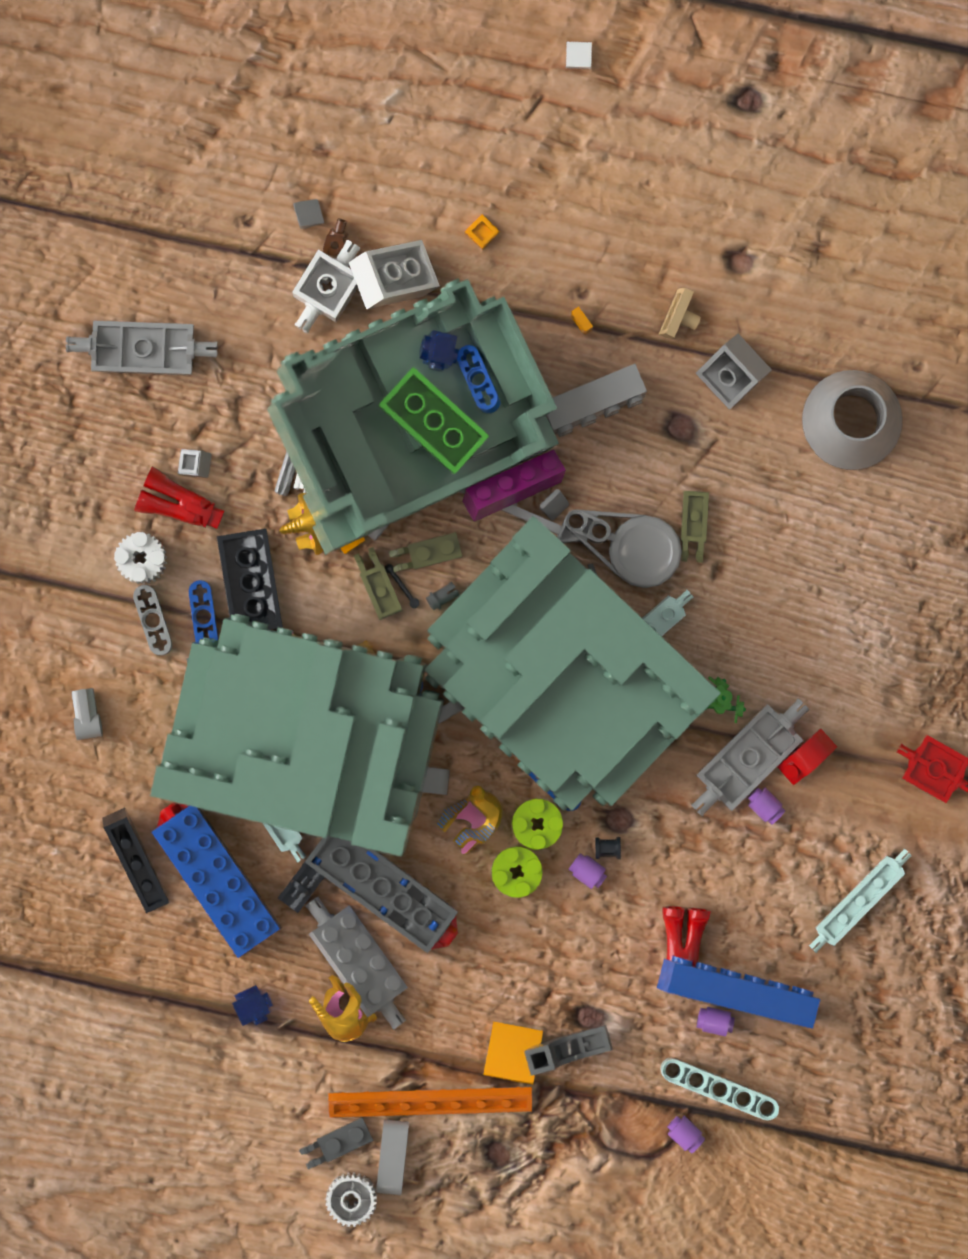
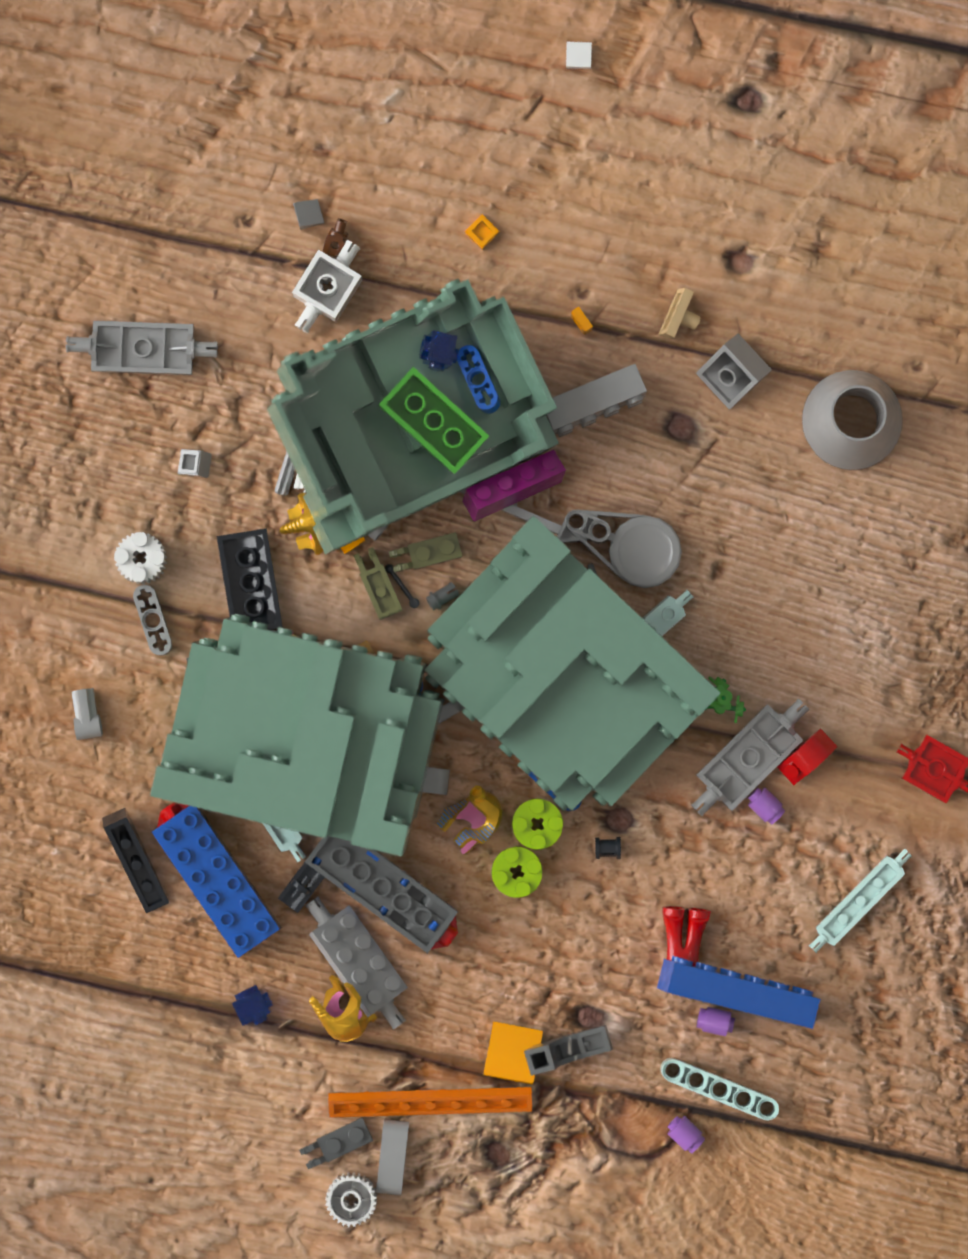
(191, 507): red piece -> none
(195, 599): blue beam -> none
(394, 274): white brick -> none
(554, 505): light grey slope -> none
(588, 871): medium lavender brick -> none
(694, 522): olive hinge -> none

